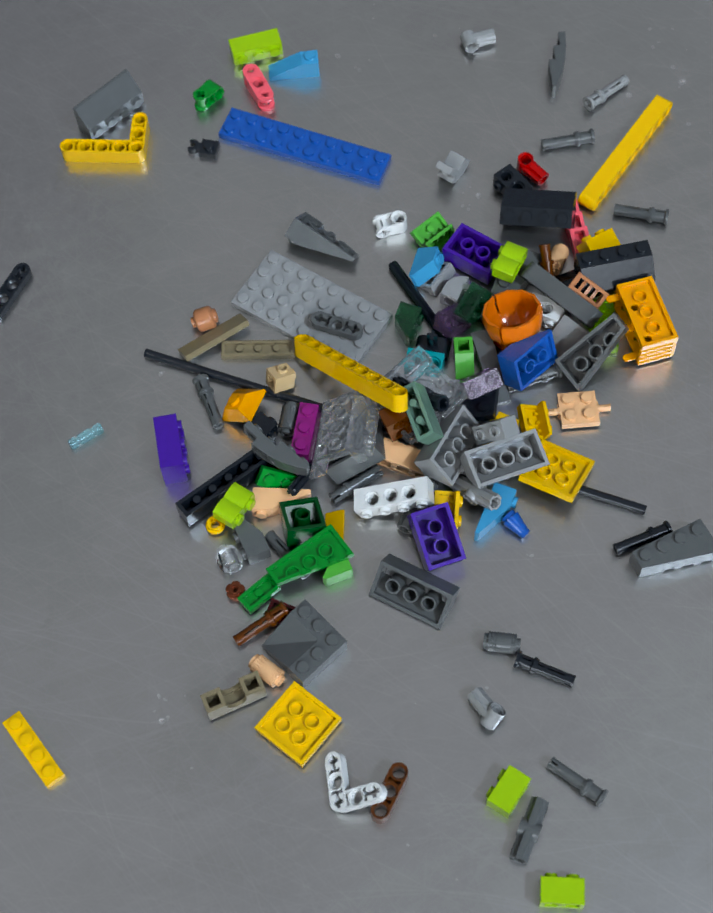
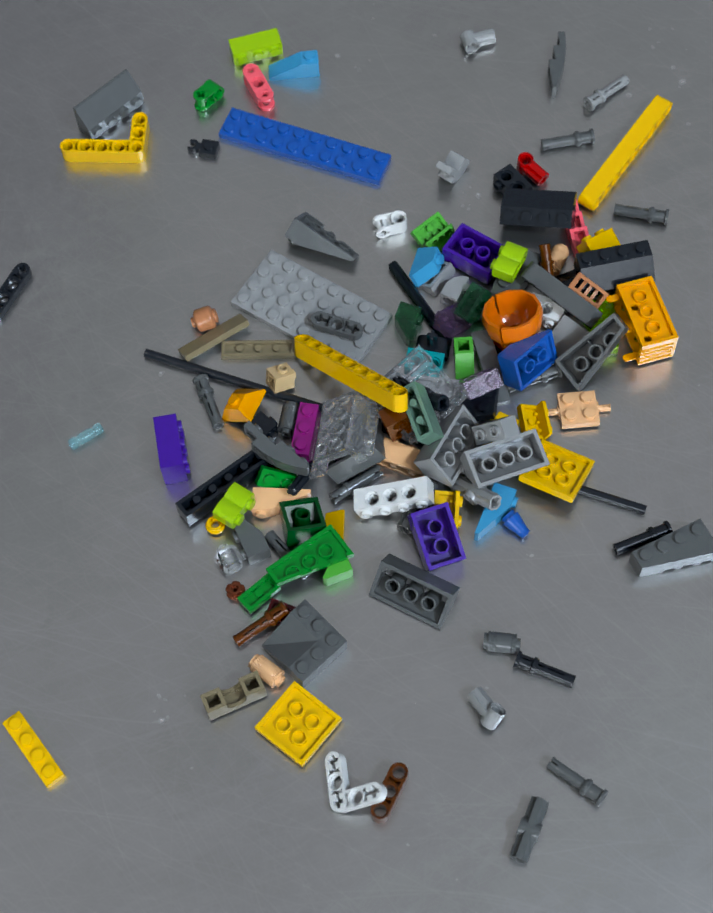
(508, 791): lime brick -> none
(562, 891): lime brick -> none

